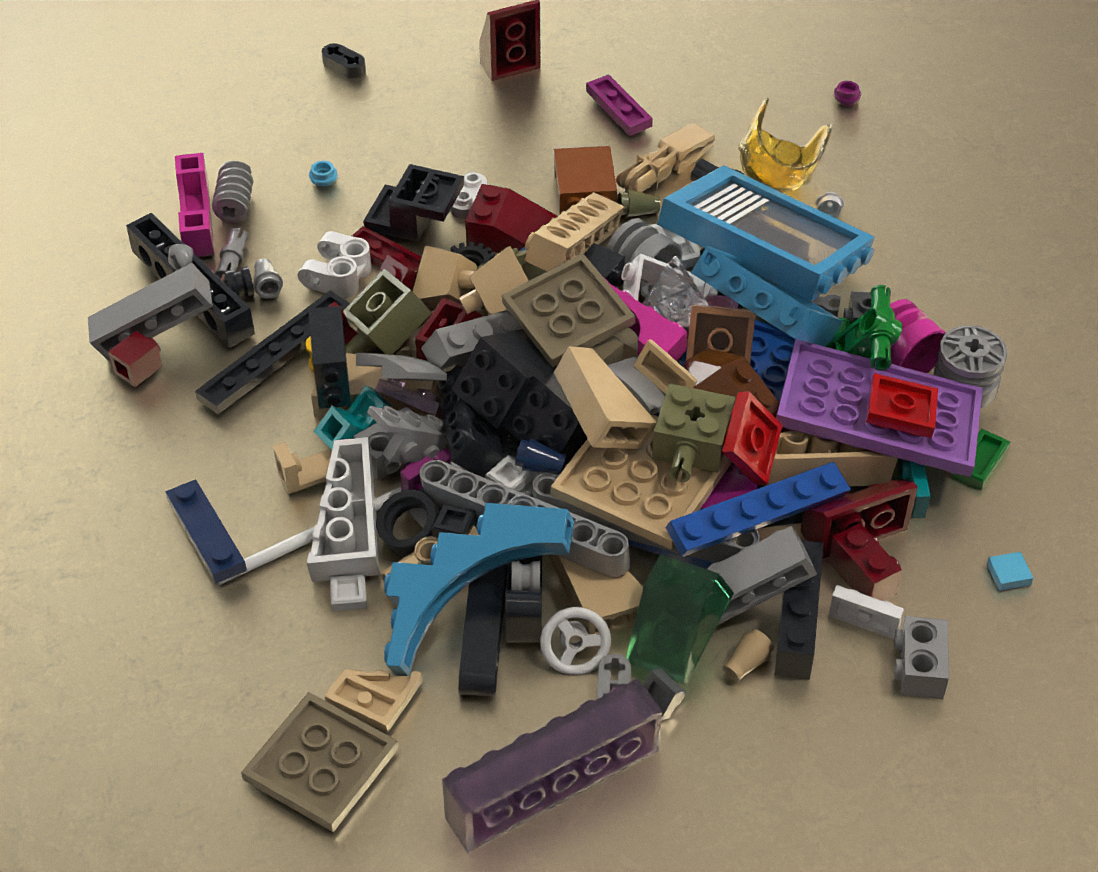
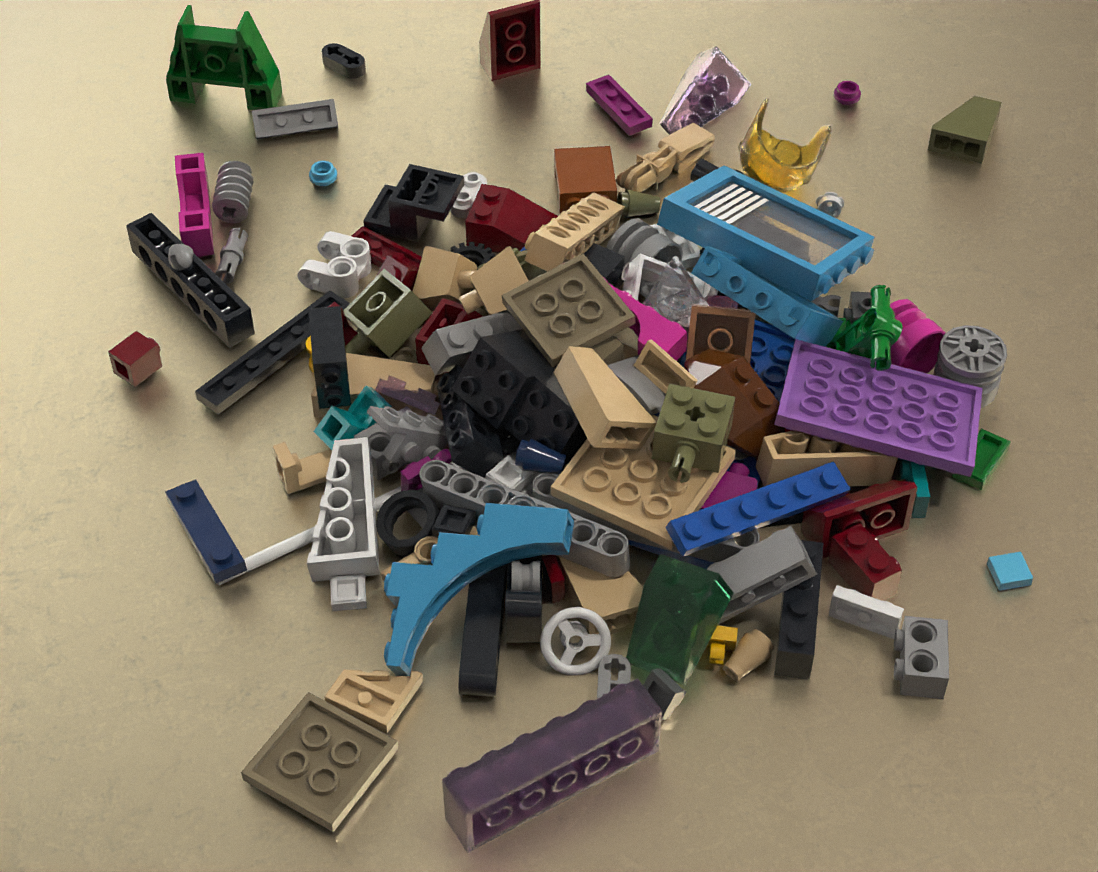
(151, 309): light grey brick -> none
(223, 59): none -> green wedge
(240, 281): black wheel -> none
(266, 279): light grey cone -> none
(294, 119): none -> light grey plate
(401, 367): light grey slope -> none
(553, 578): none -> dark red tile
(704, 91): none -> wedge
(722, 639): none -> yellow tile
(752, 438): red plate -> none
(902, 405): red plate -> none
(966, 130): none -> olive slope

